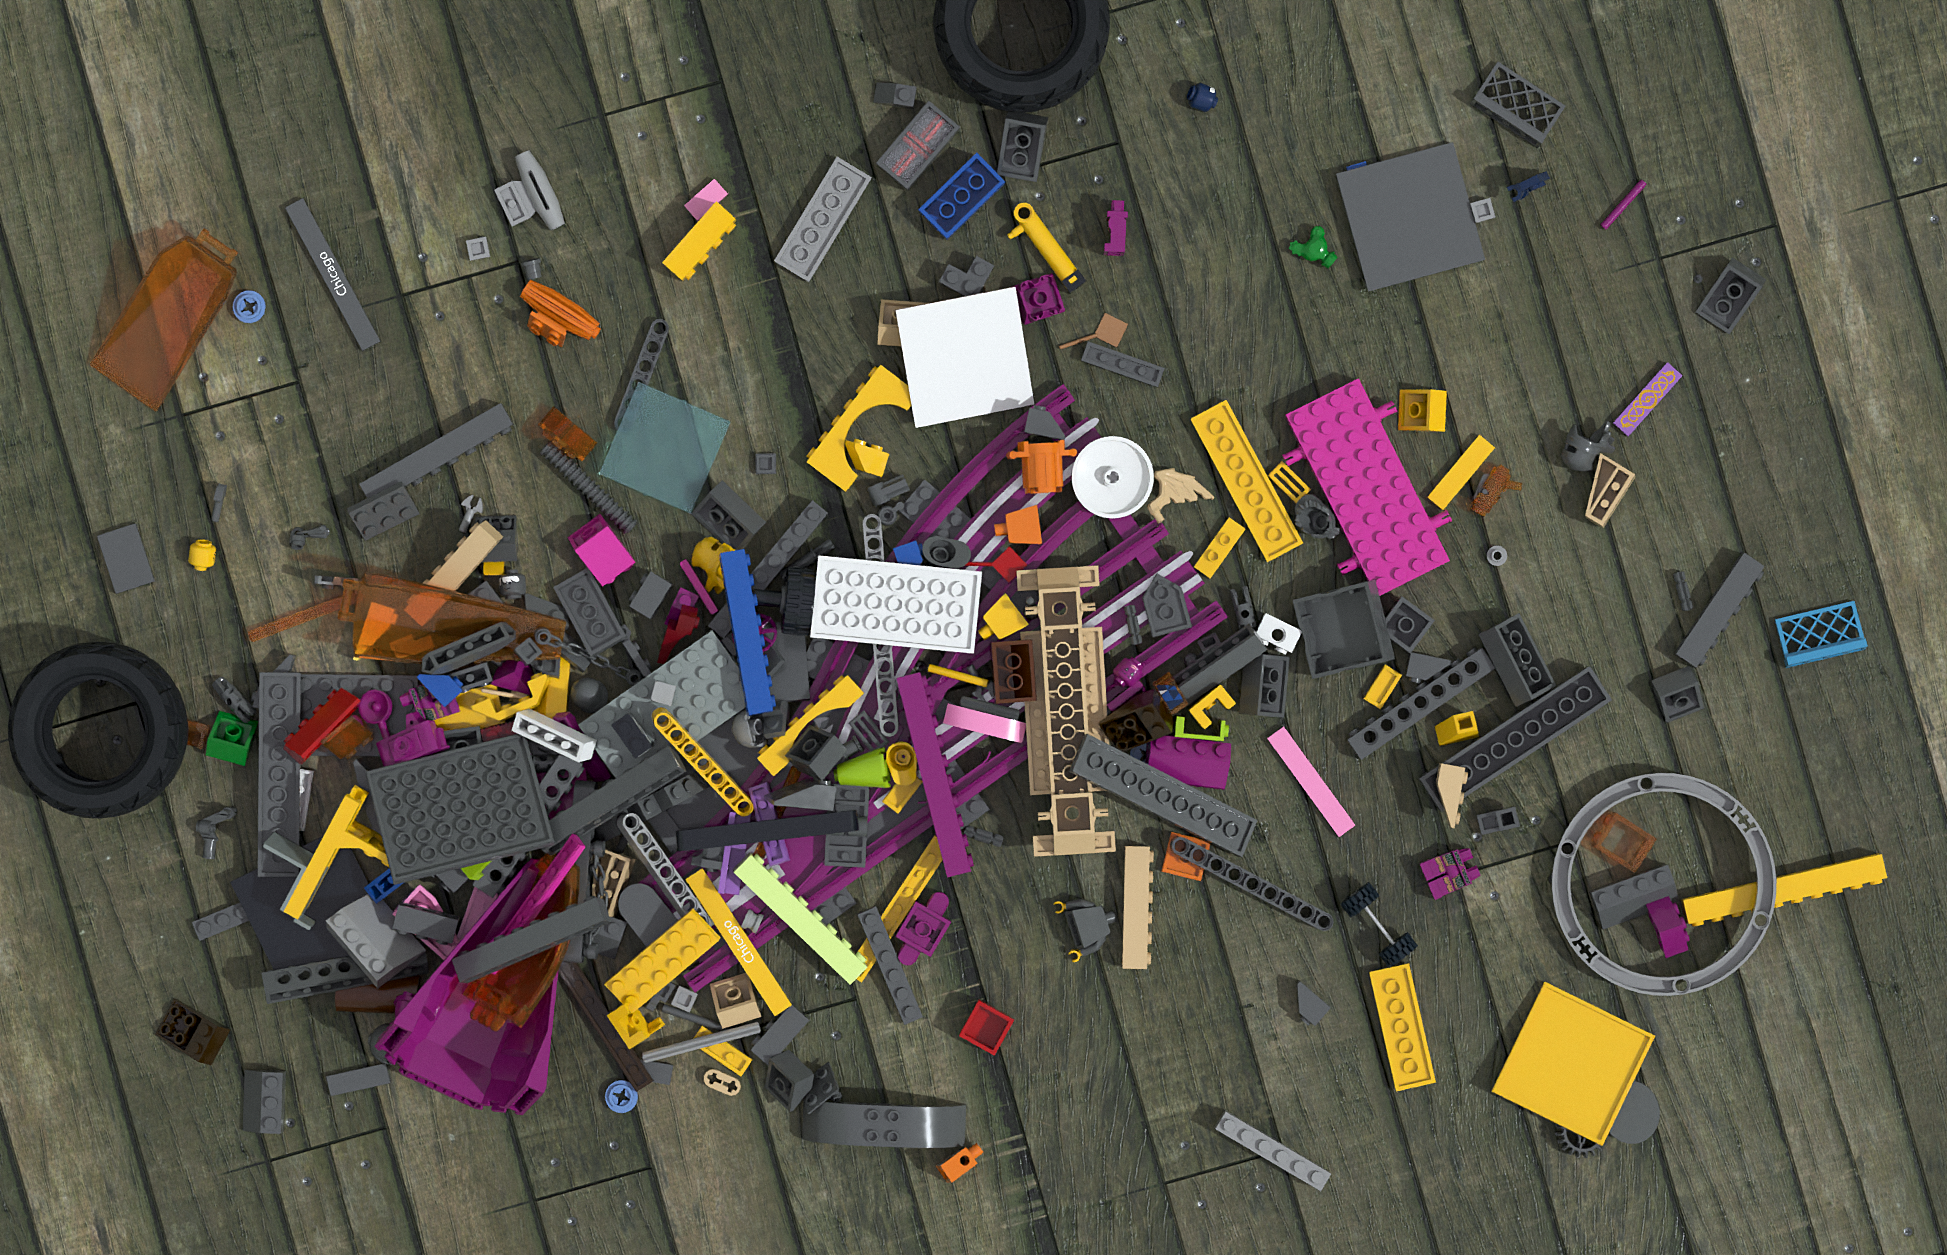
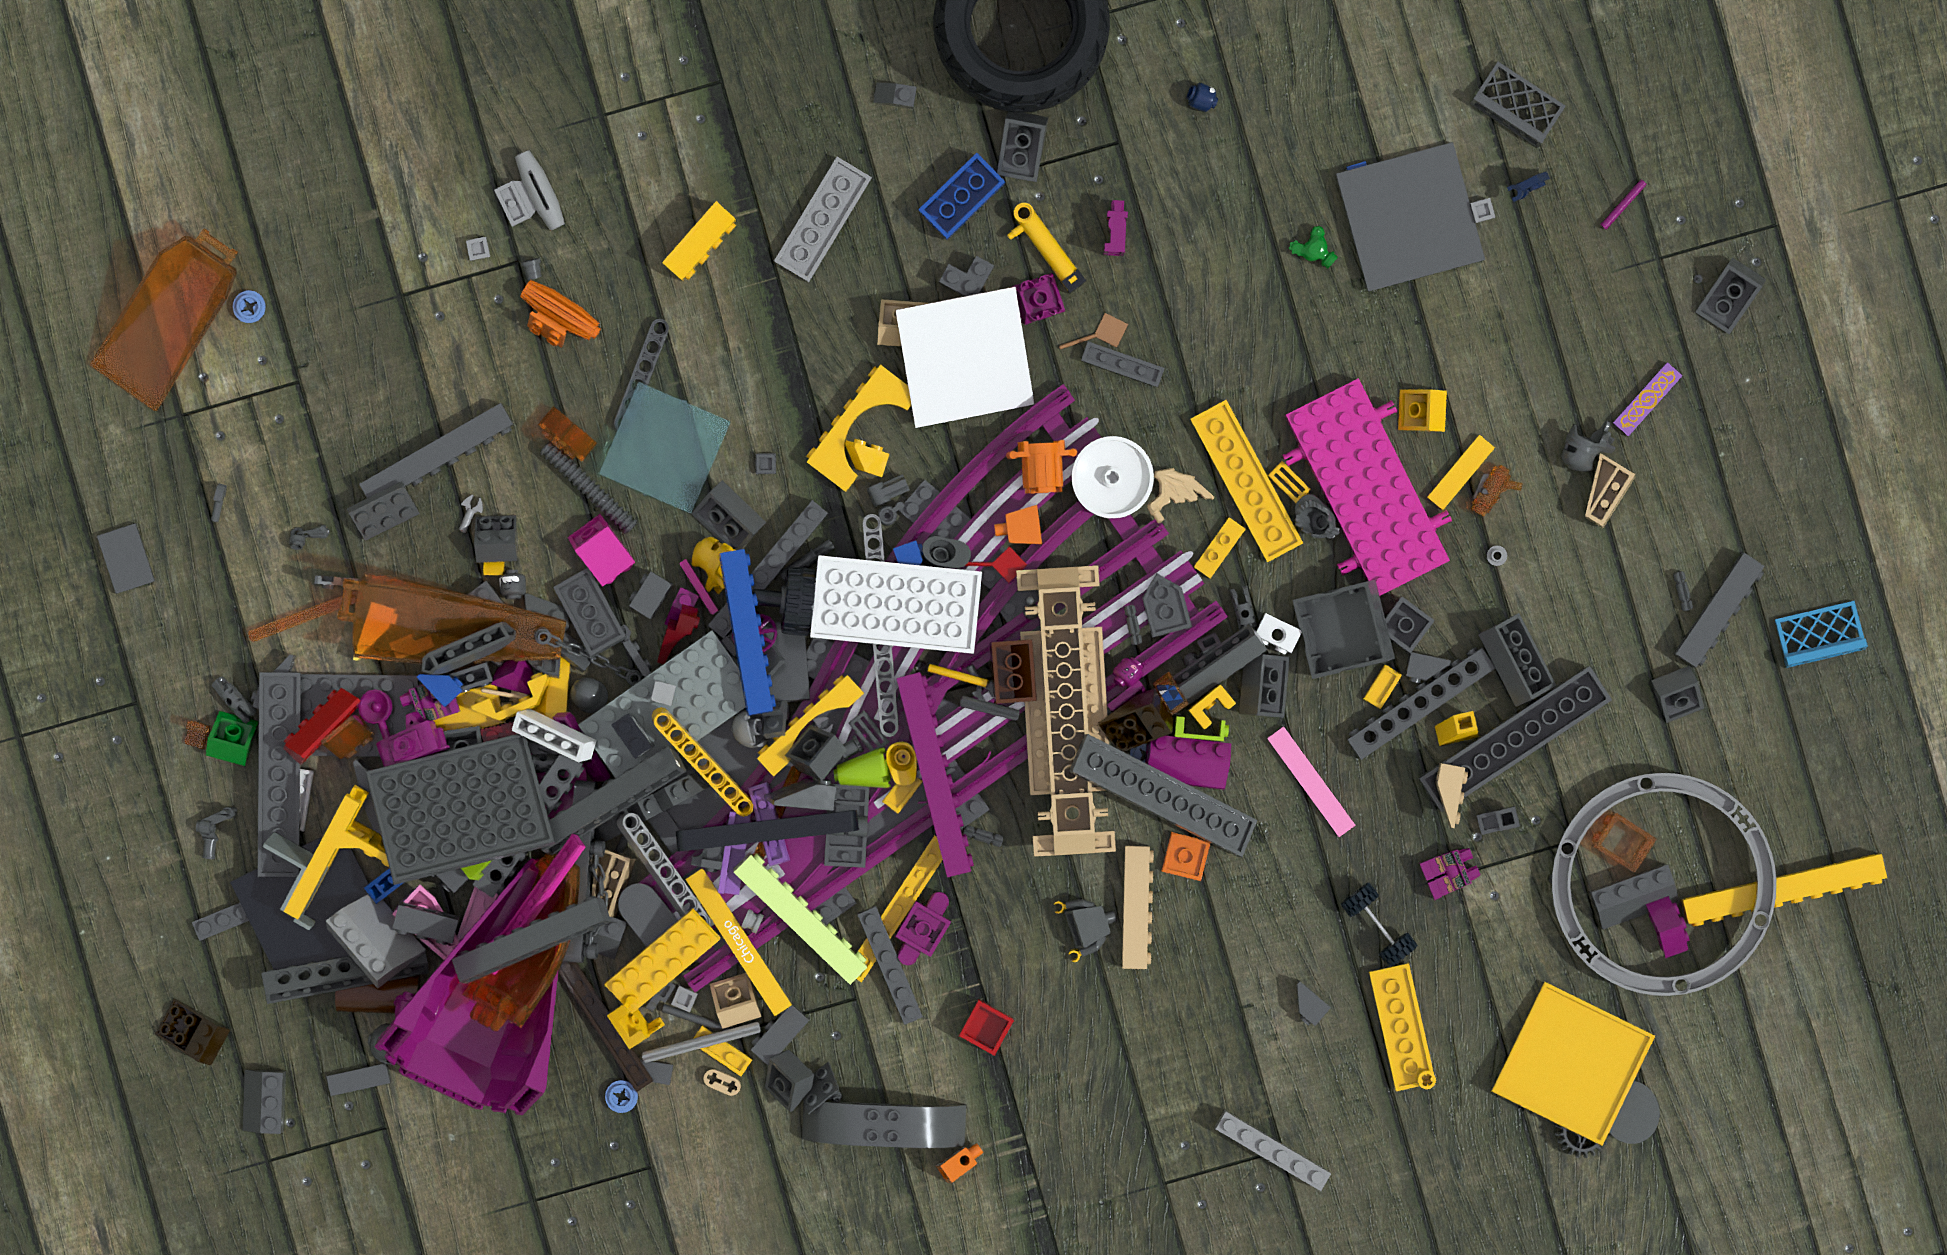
(33, 742): black tyre -> none
(202, 554): yellow head -> none
(333, 274): dark grey tile -> none
(466, 557): tan brick -> none
(527, 651): dark grey plate -> none
(705, 199): bright pink tile -> none
(918, 145): clear brick -> none
(985, 723): bright pink slope -> none
(1002, 619): yellow torso -> none
(1042, 424): dark grey slope -> none
(1261, 886): dark grey beam -> none
(1420, 1081): none -> yellow bush

